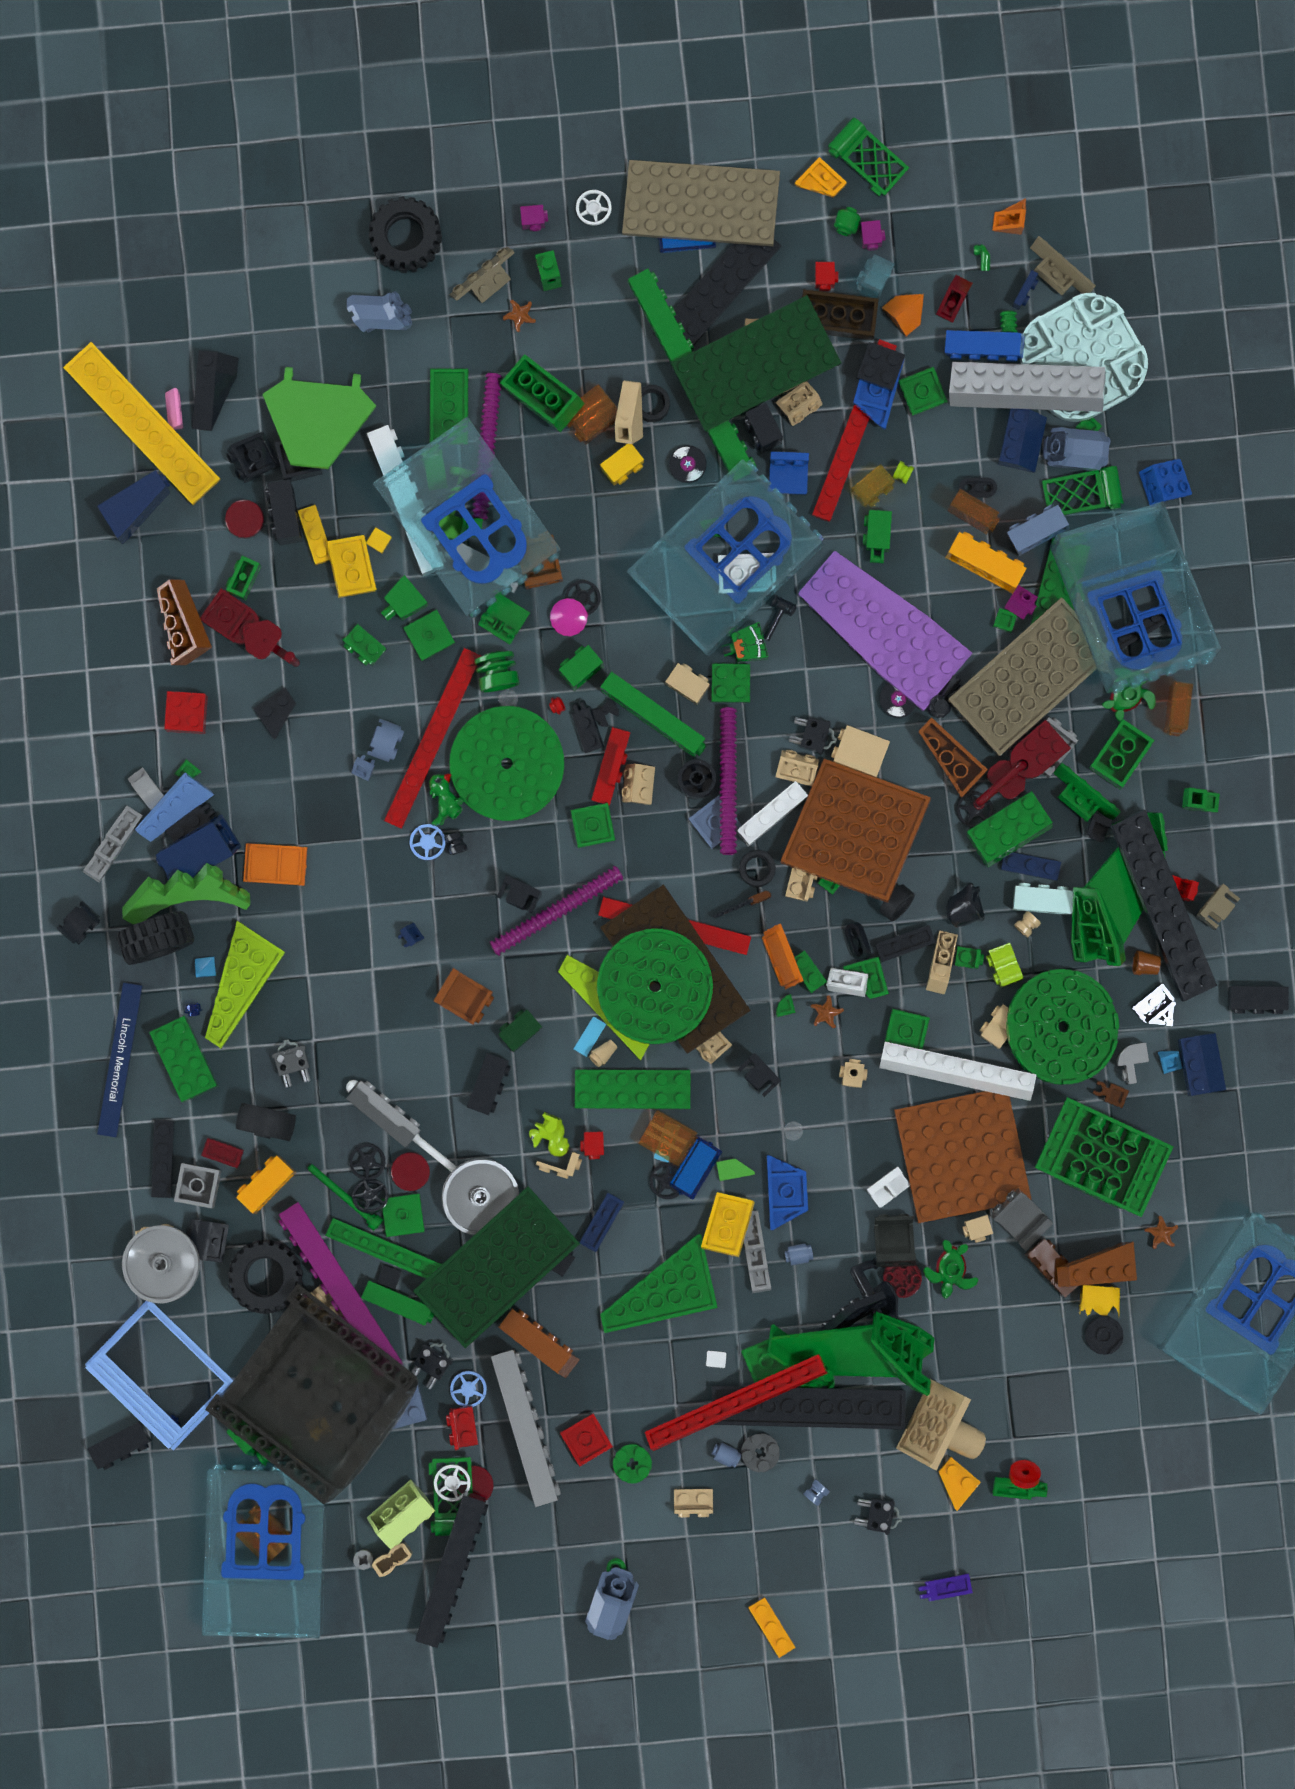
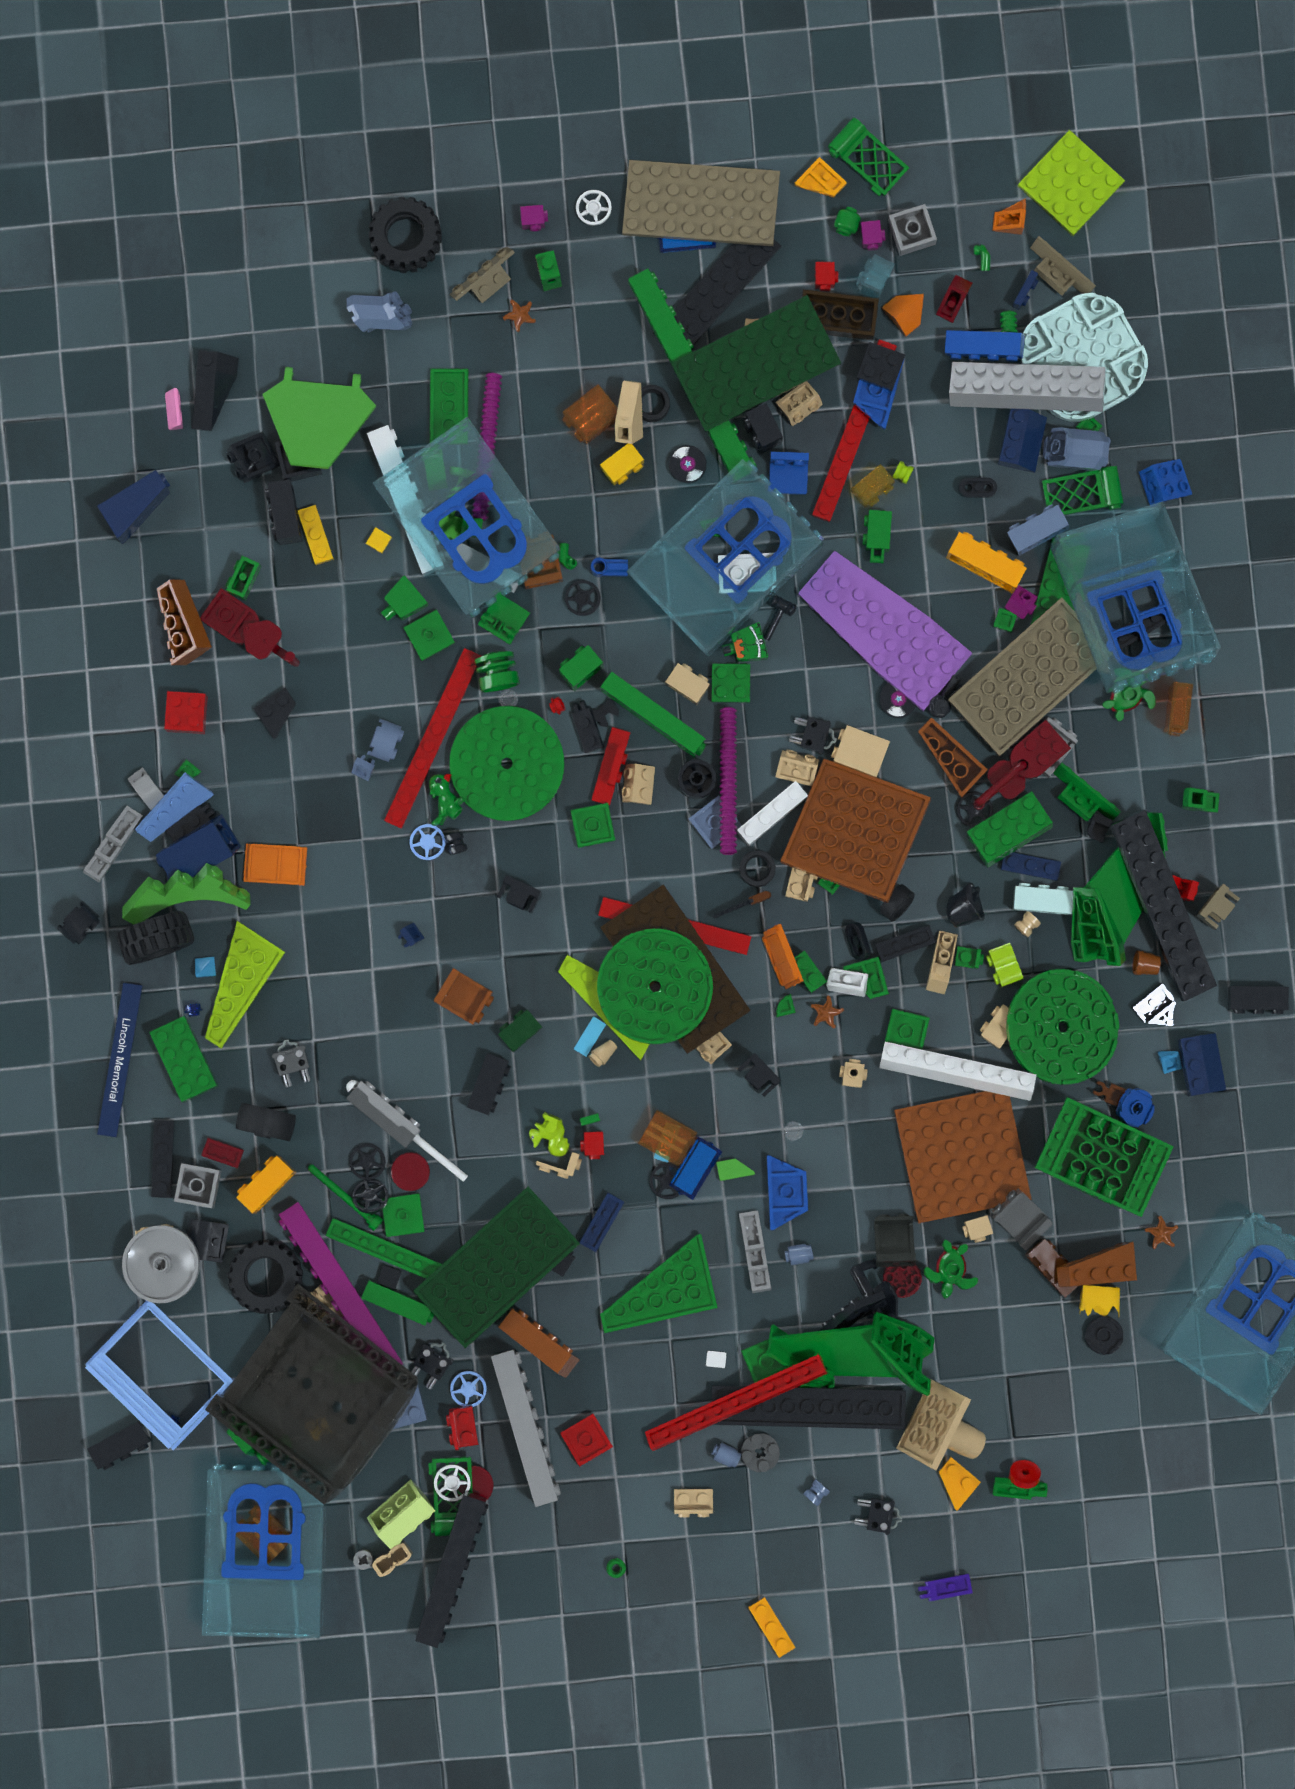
(142, 423): yellow plate -> none
(244, 519): dark red tile -> none
(351, 566): yellow plate -> none
(364, 645): green bracket -> none
(477, 1193): light grey dish -> none
(542, 393): green brick -> none
(556, 910): magenta piece -> none
(565, 559): none -> green arm
(568, 617): dark pink dish -> none
(589, 1119): none -> green tile
(611, 1603): sand blue brick -> none
(612, 567): none -> blue piece
(625, 1472): green plate -> none
(632, 1089): green plate -> none
(727, 1224): yellow plate -> none
(888, 1187): white panel -> none
(912, 230): none -> light grey brick
(922, 391): green plate -> none
(974, 512): clear orange brick -> none
(1071, 183): none -> lime plate
(1121, 754): green brick -> none
(1126, 1105): none -> blue plate
(1128, 1057): light grey brick -> none

